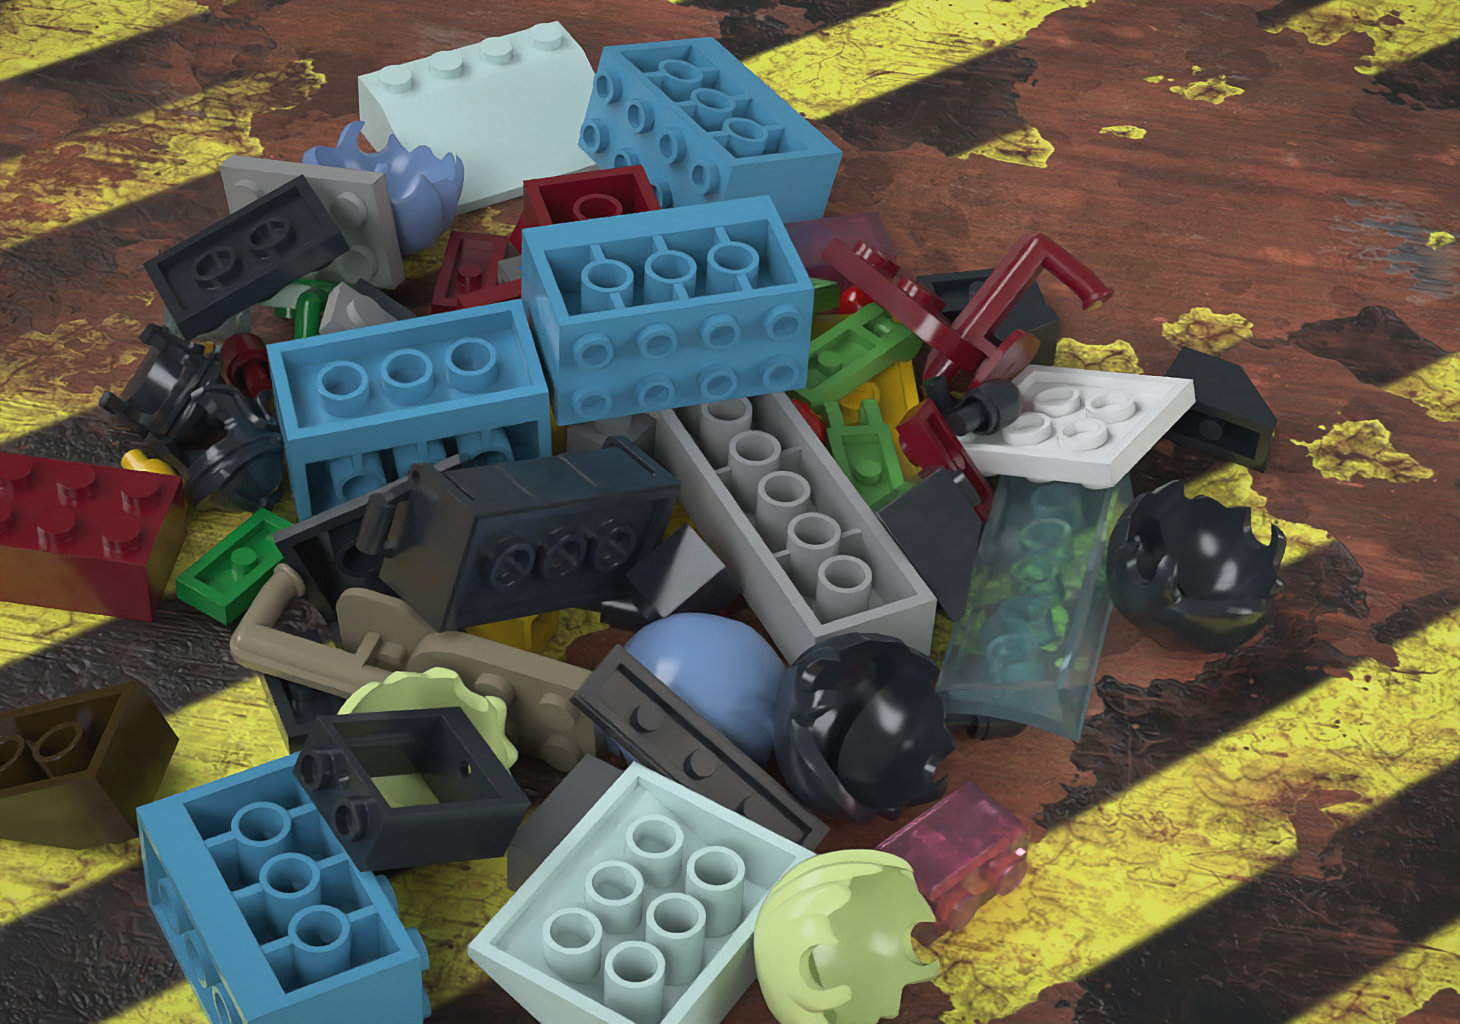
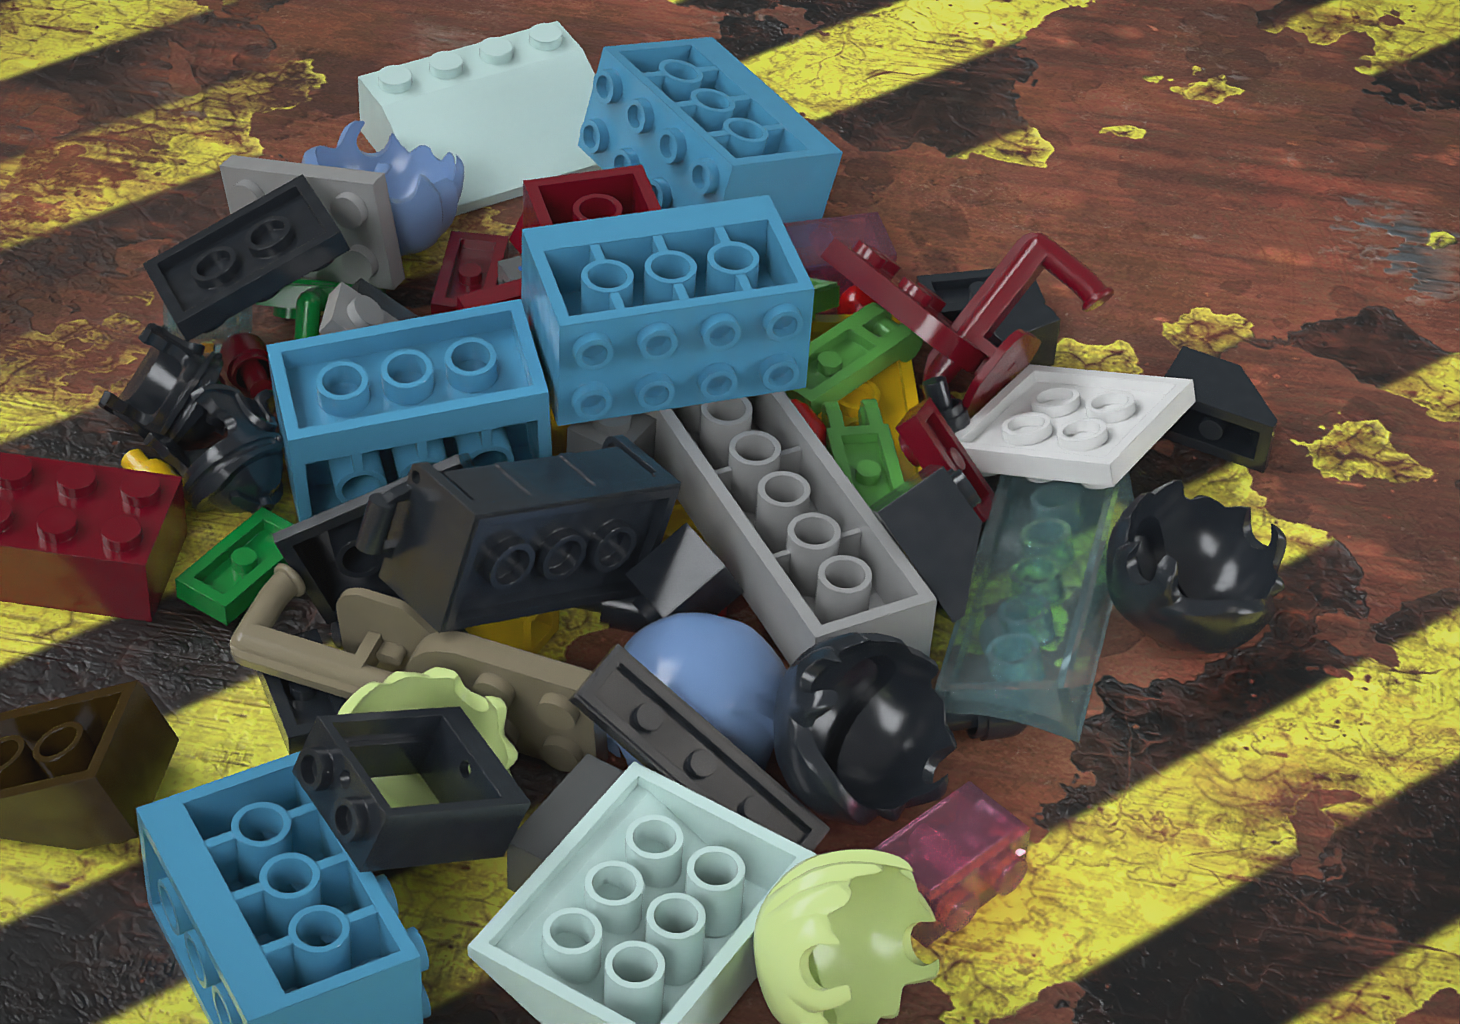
(987, 408): black cylinder -> none

